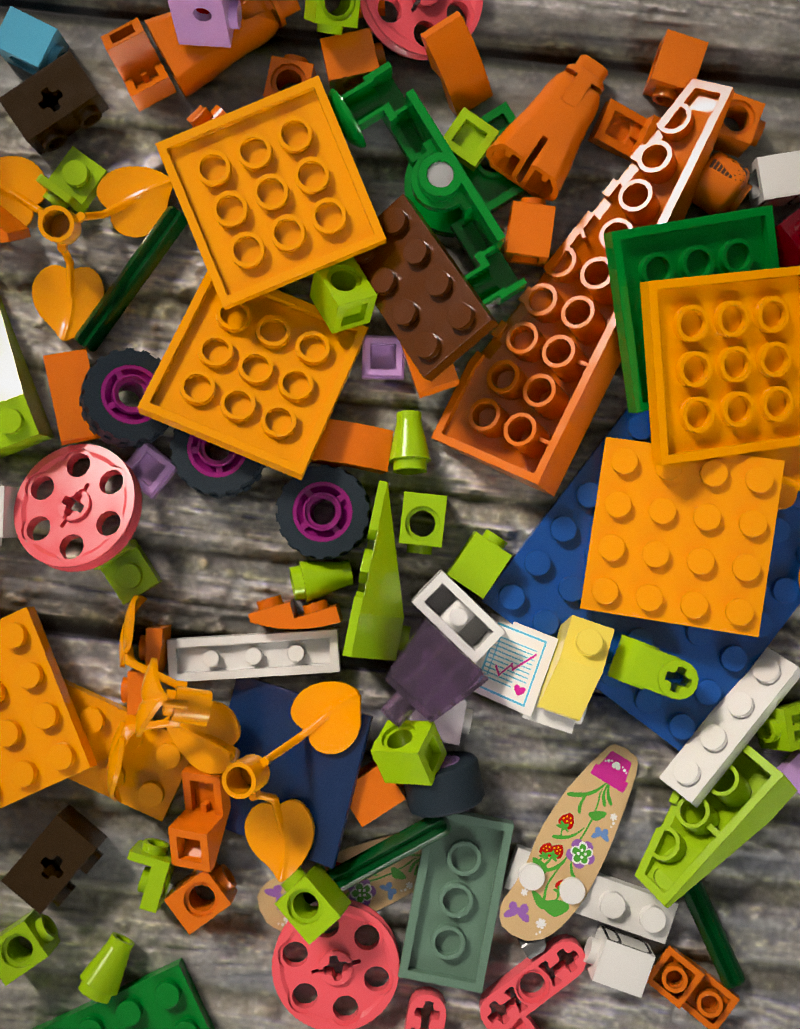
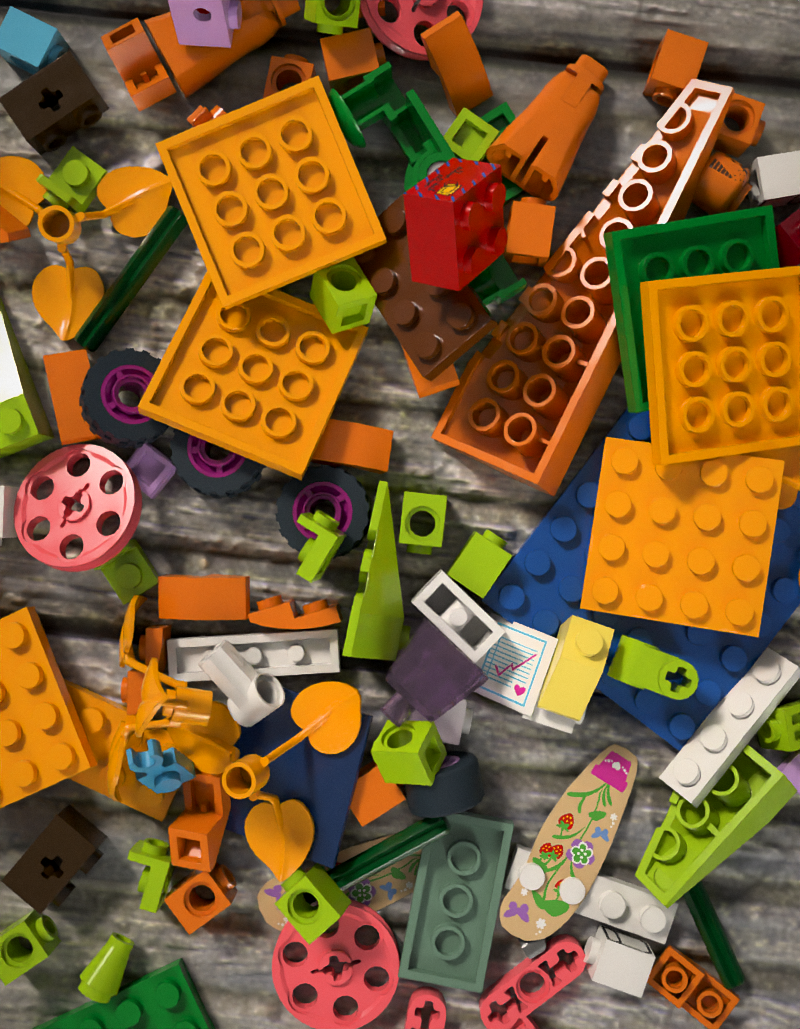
(160, 770): none -> dark azure plate
(204, 597): none -> orange slope
(248, 693): none -> white piece
(318, 553): none -> lime bracket
(319, 578): lime cone -> none
(382, 358): lavender tile -> none
(409, 445): lime cone -> none
(455, 223): none -> red brick
(622, 129): orange slope -> none

